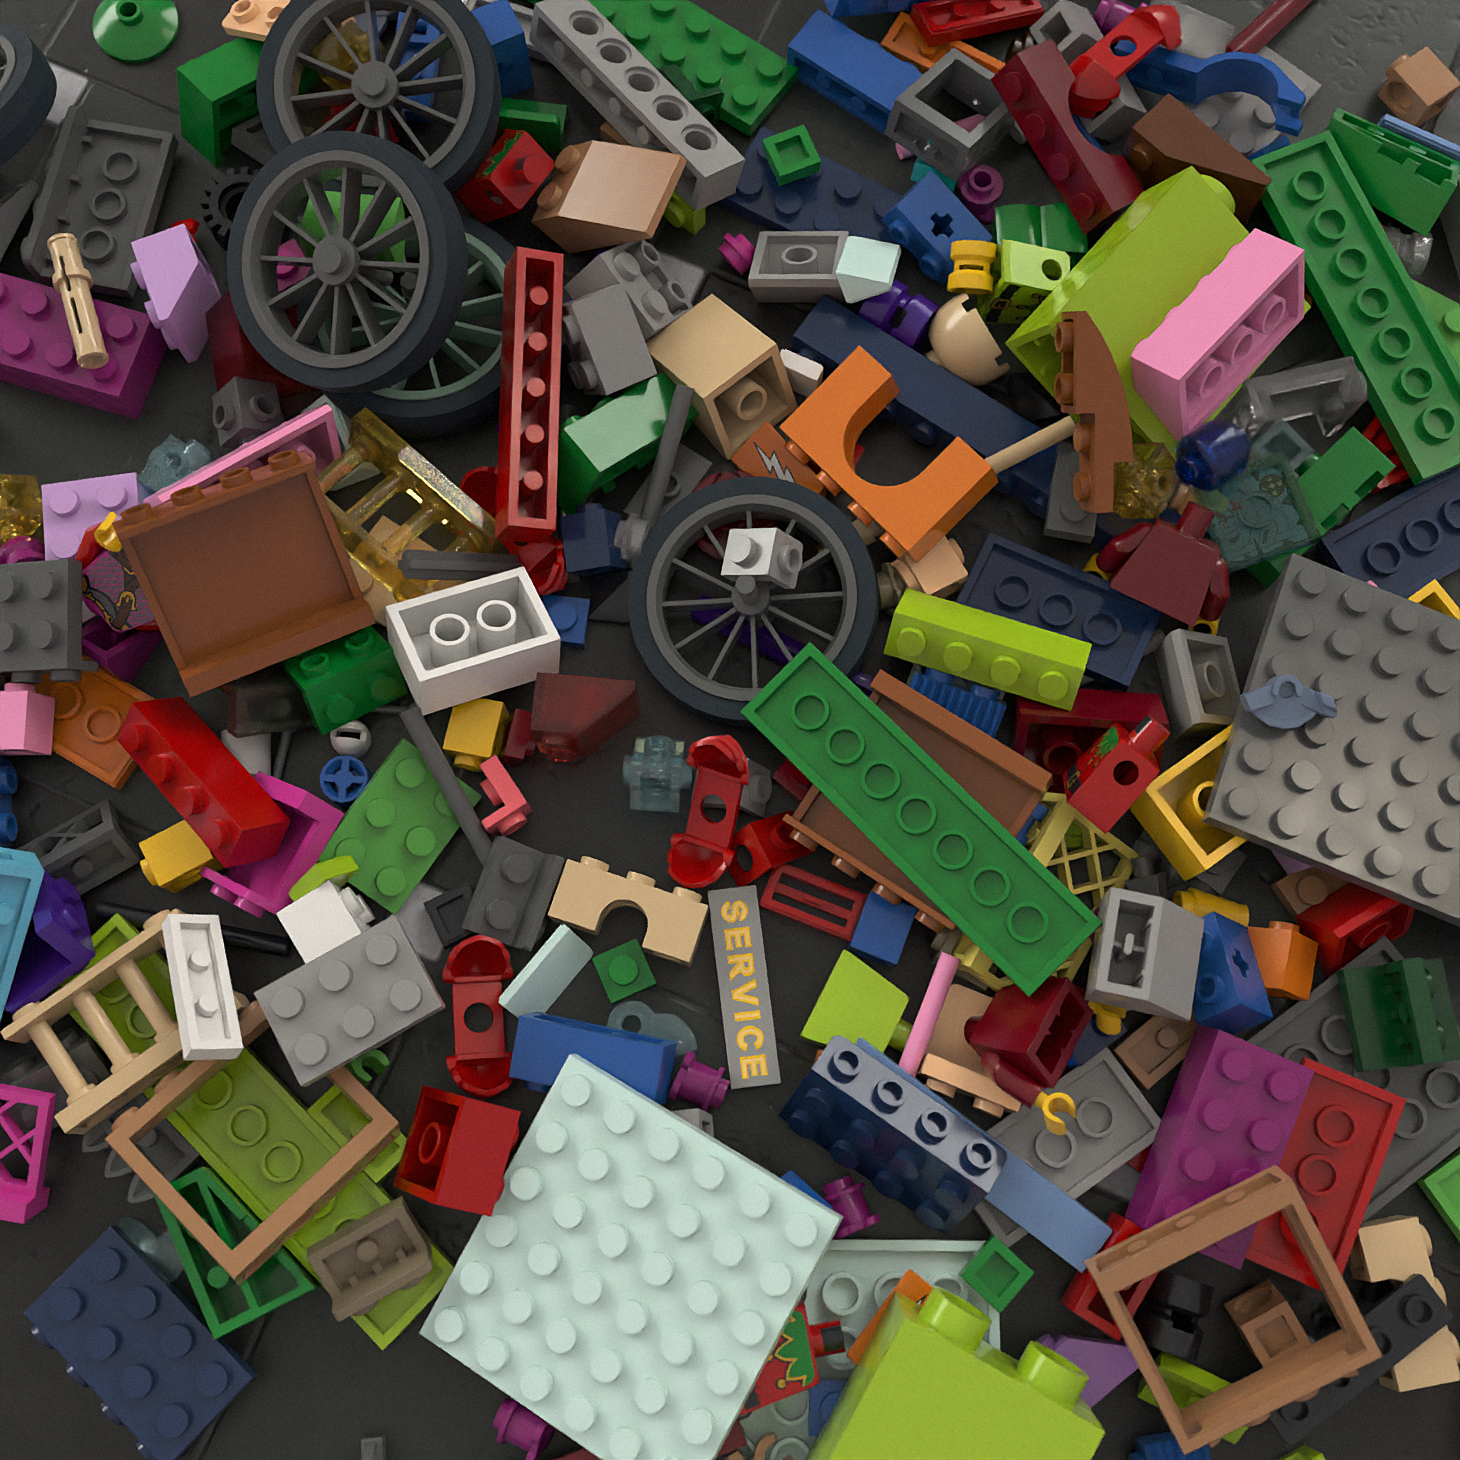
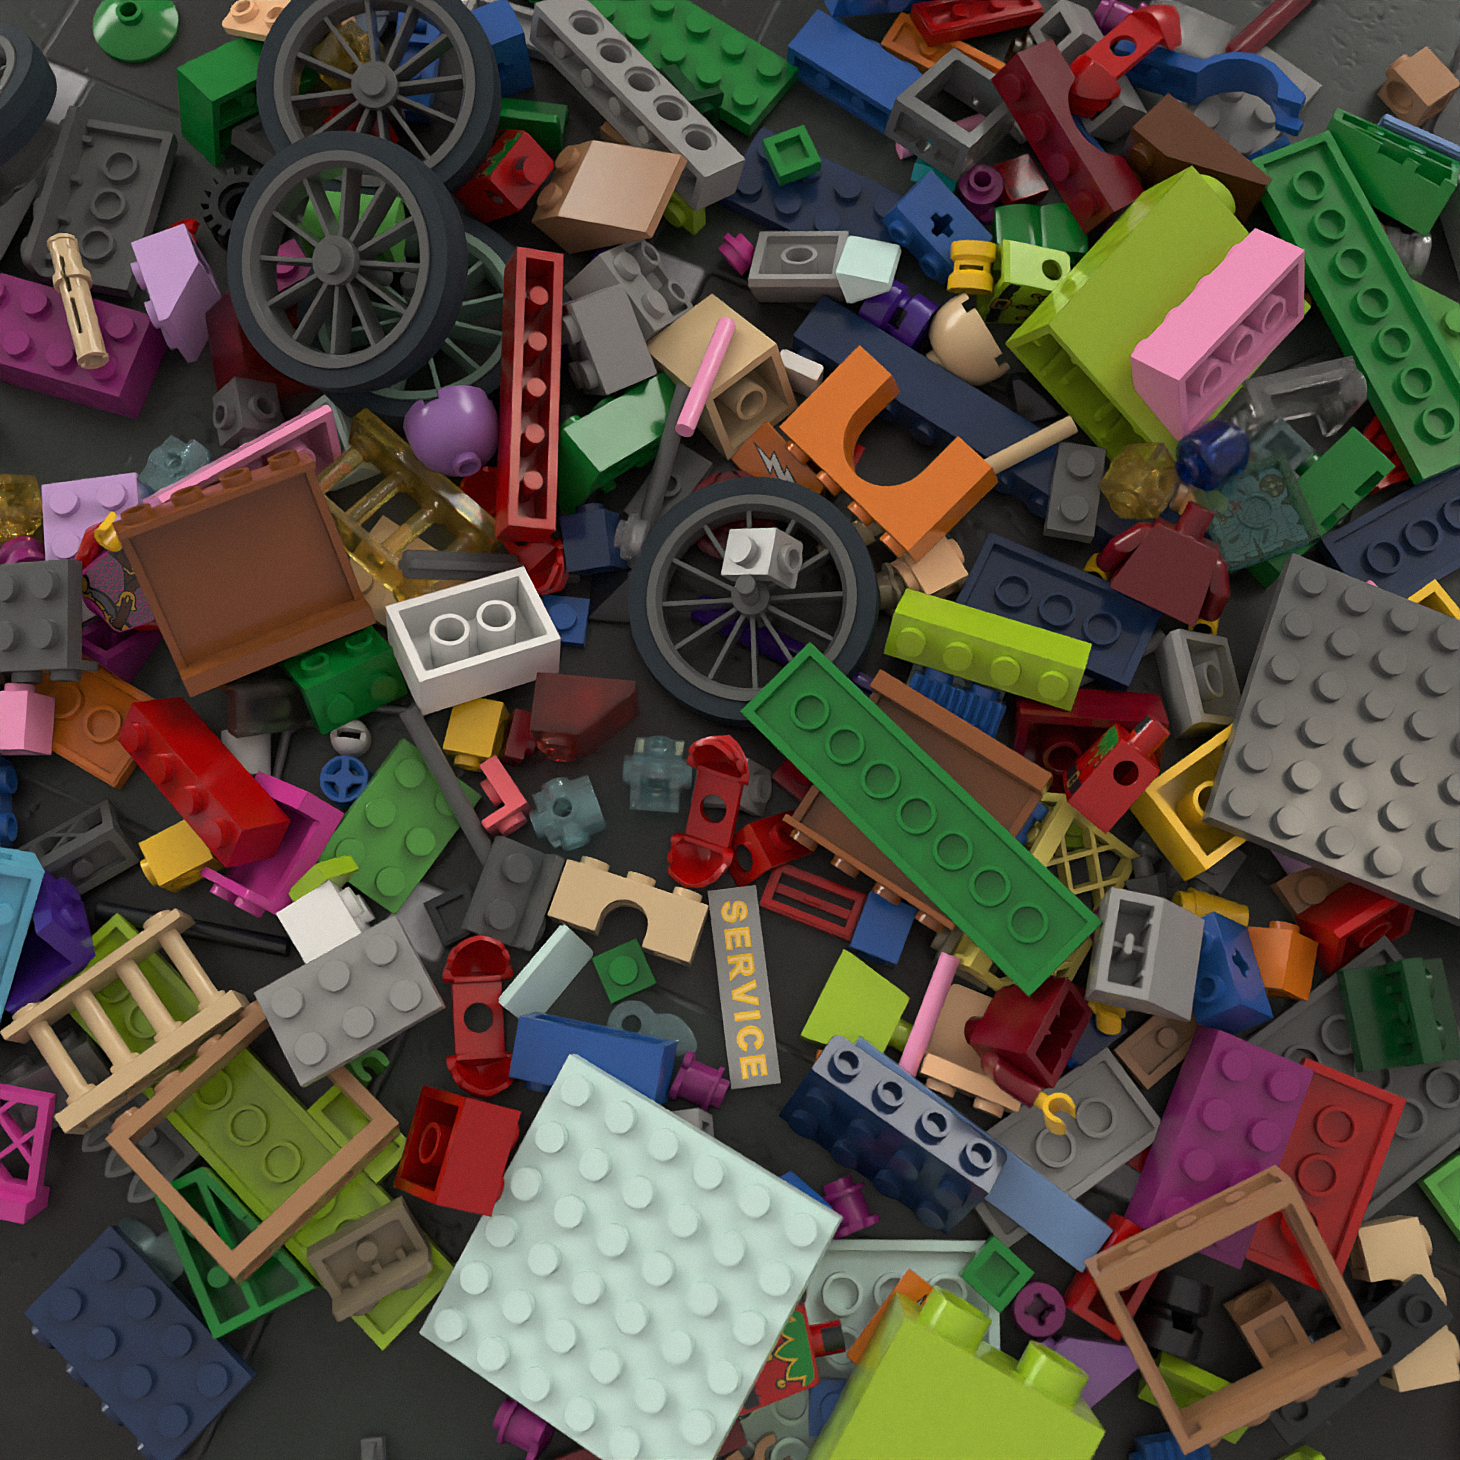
(201, 987): white plate -> none
(454, 431): none -> medium lavender cylinder
(562, 796): none -> clear light blue brick
(705, 377): none -> bright pink bar
(1021, 181): none -> red tile
(1027, 1307): none -> magenta wheel
(1093, 389): dark orange slope -> none
(1287, 703): sand blue piece -> none

